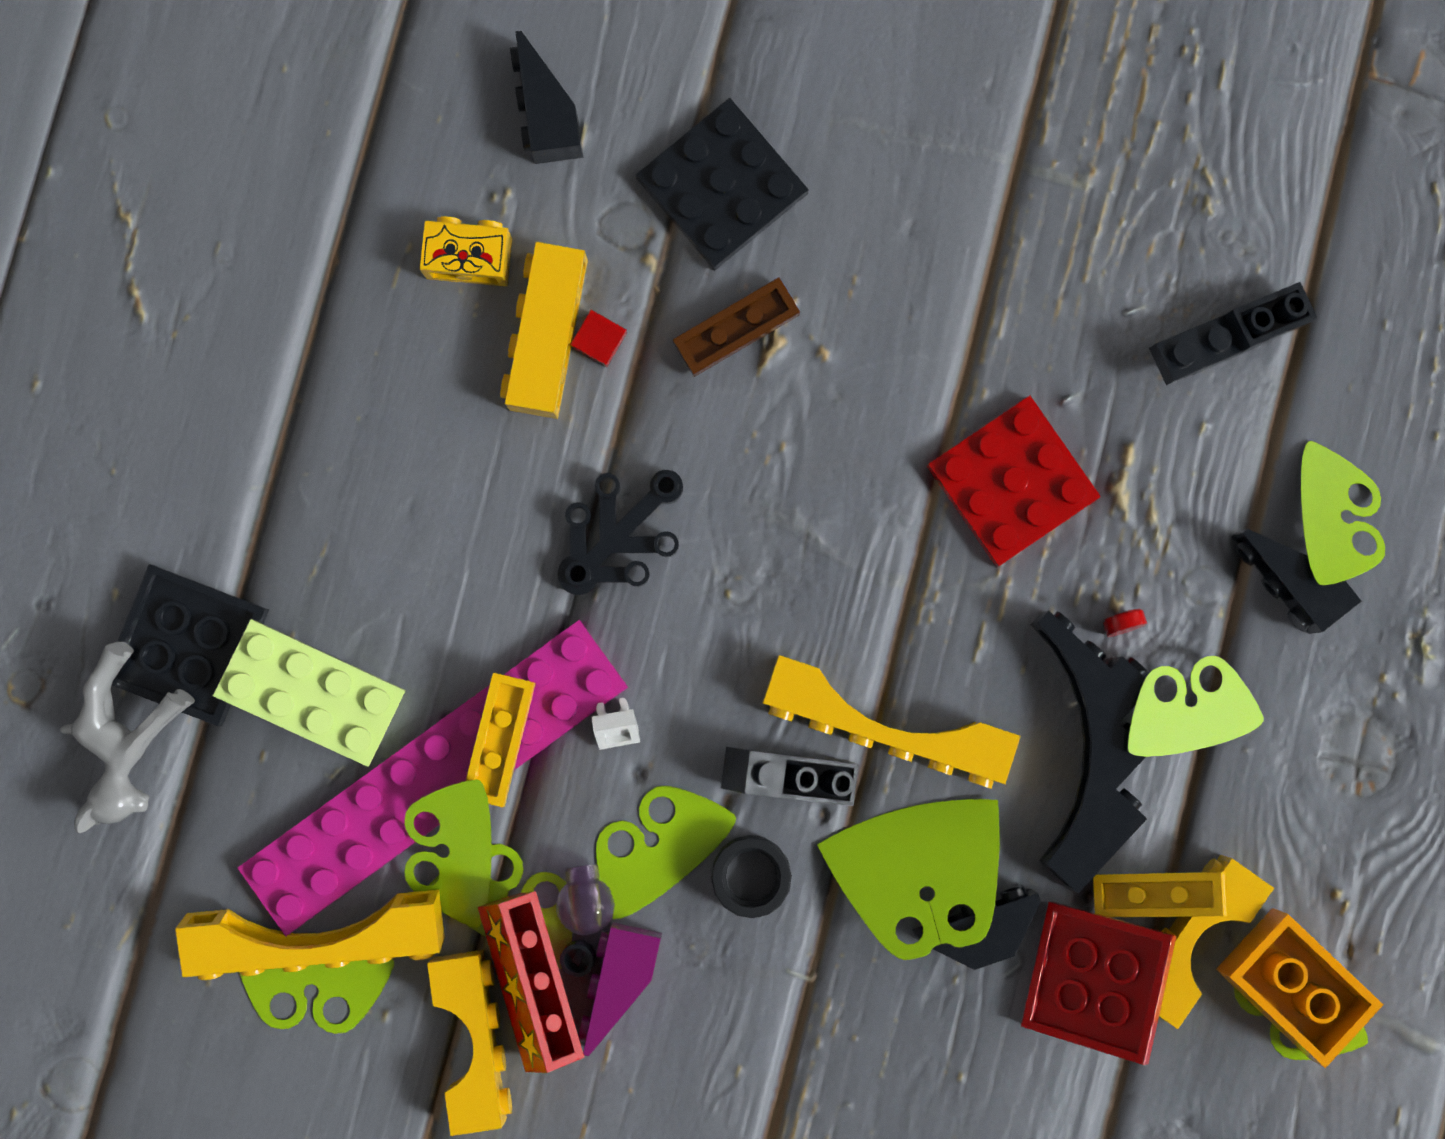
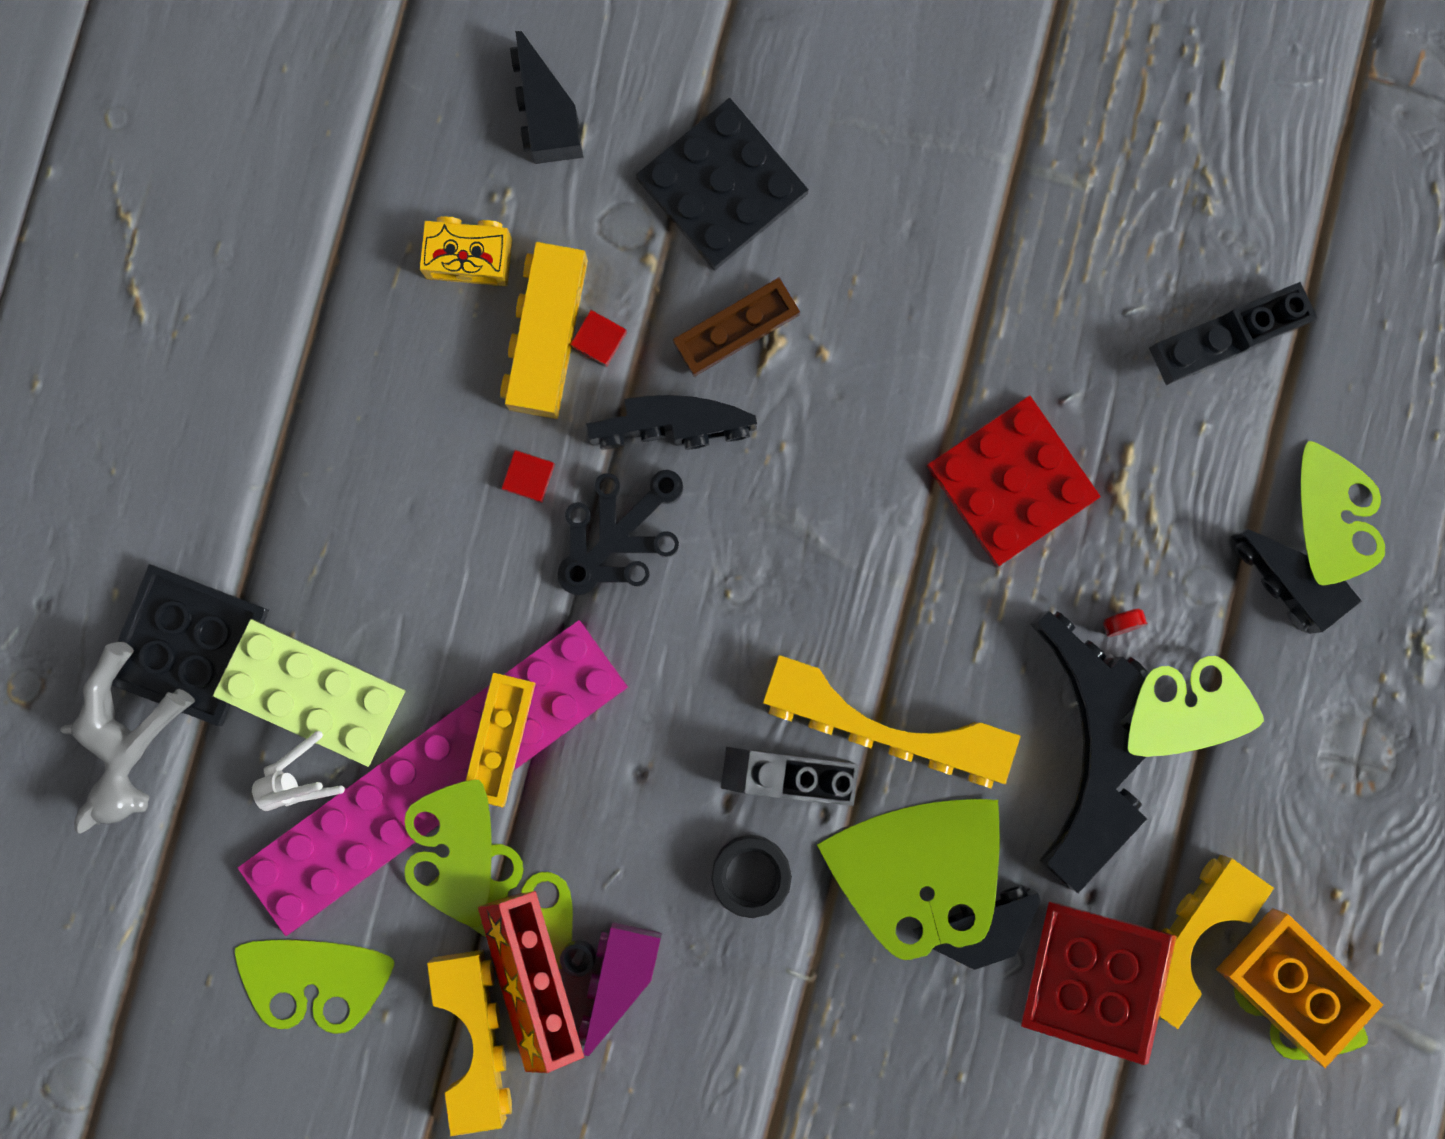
(228, 943): yellow arch -> none
(282, 788): none -> white plant
(528, 476): none -> red tile
(584, 901): clear purple piece -> none
(615, 728): white tile -> none
(682, 846): lime piece -> none
(690, 418): none -> black slope
(1160, 894): yellow plate -> none

